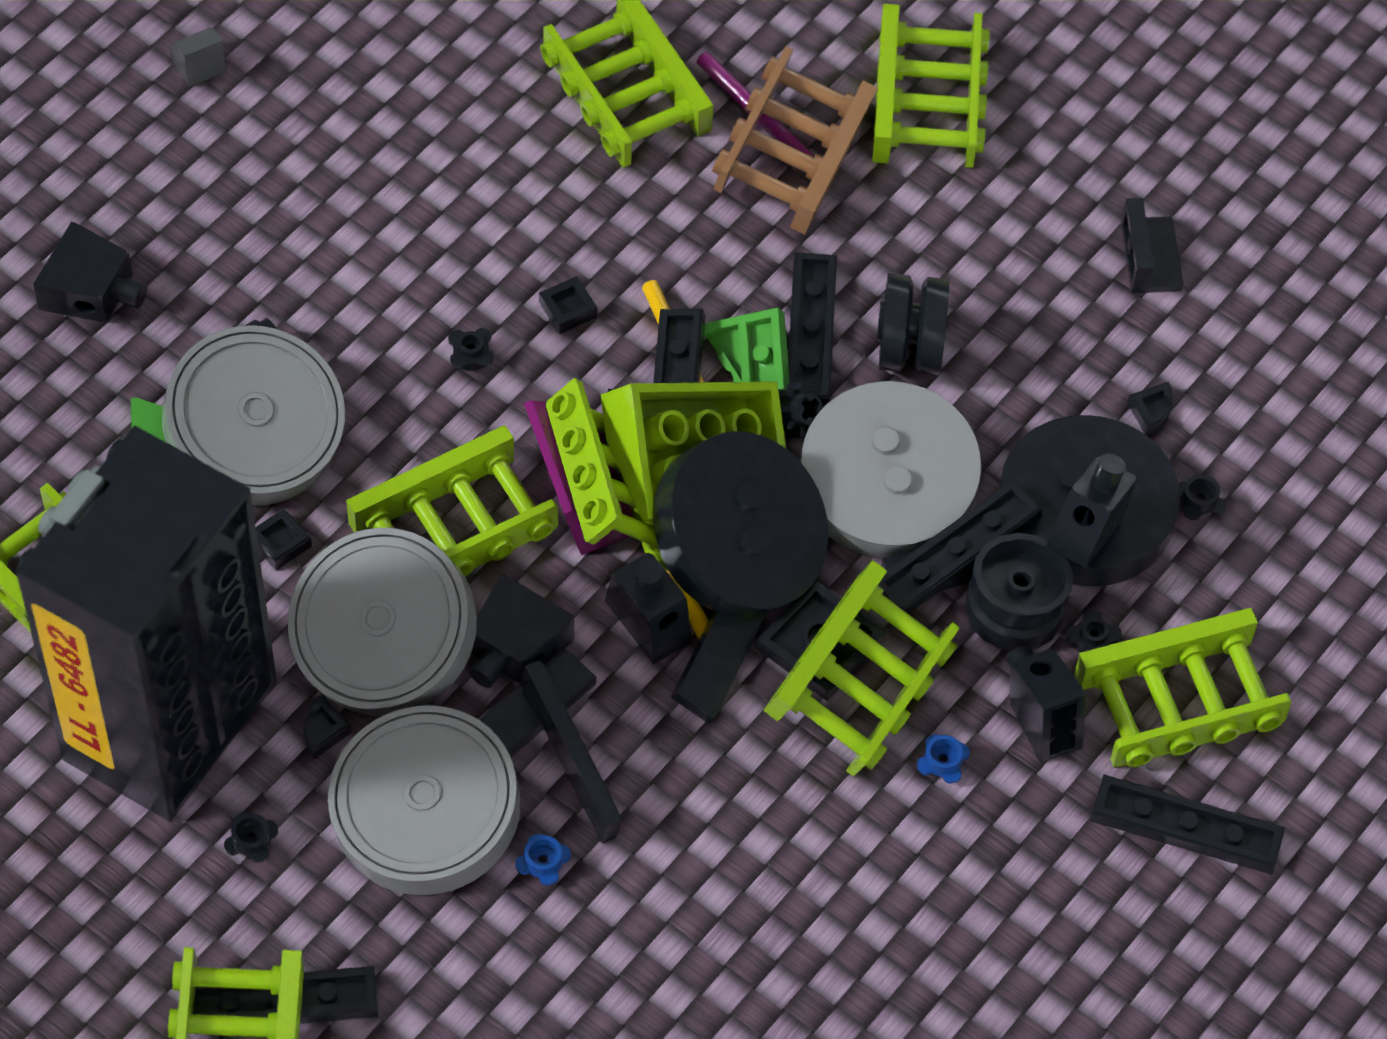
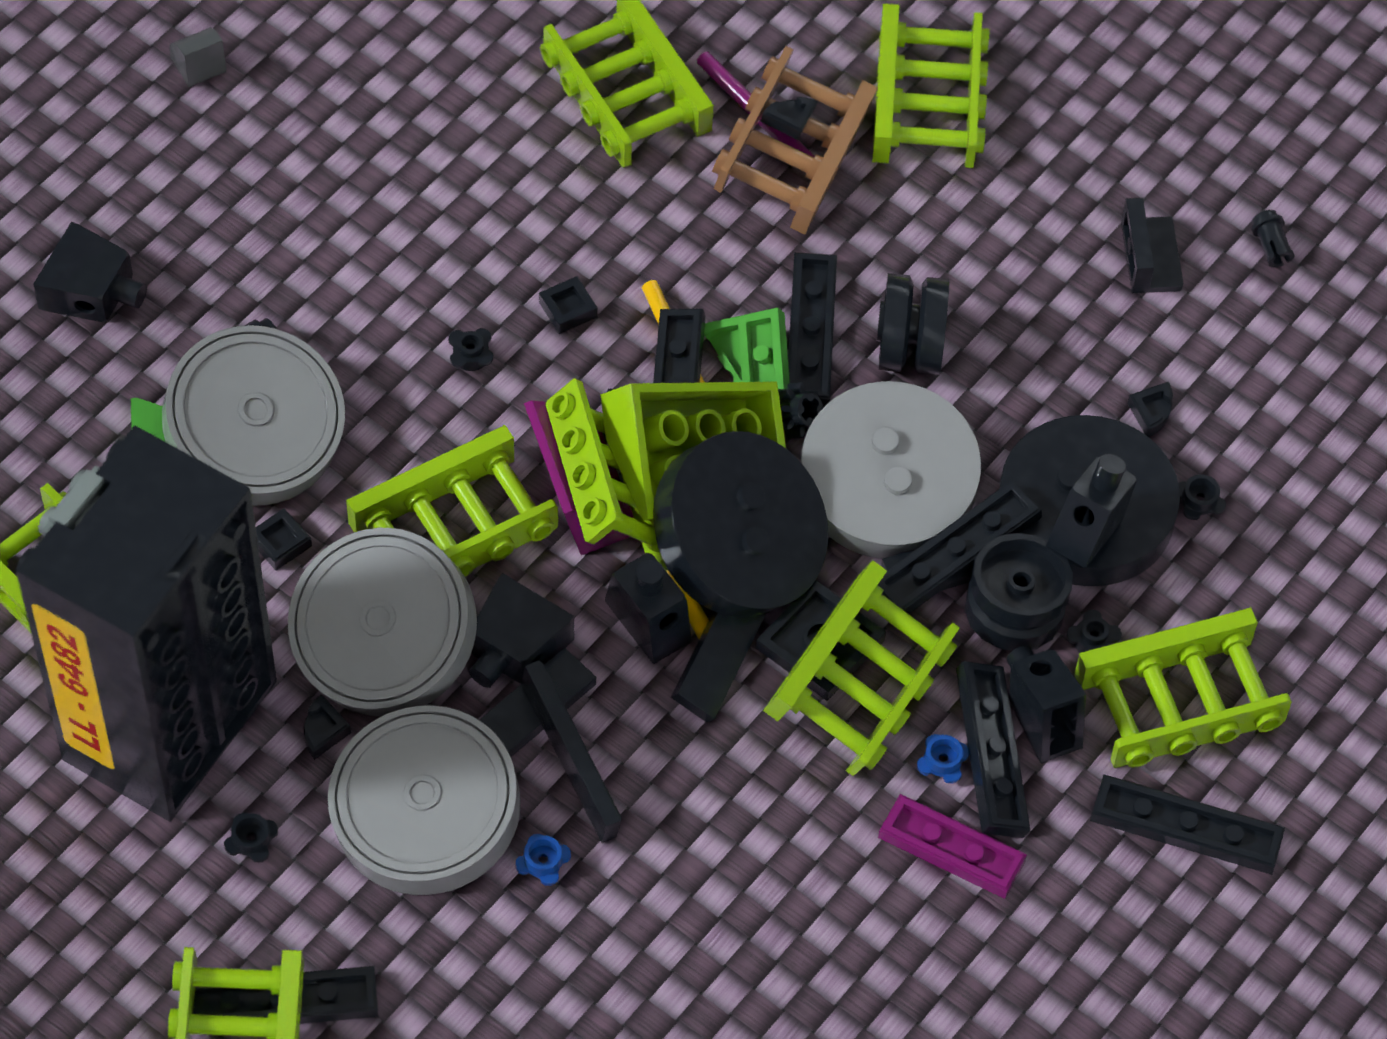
(789, 115): none -> black tile
(952, 846): none -> magenta tile
(993, 750): none -> black tile
(1269, 229): none -> black pin

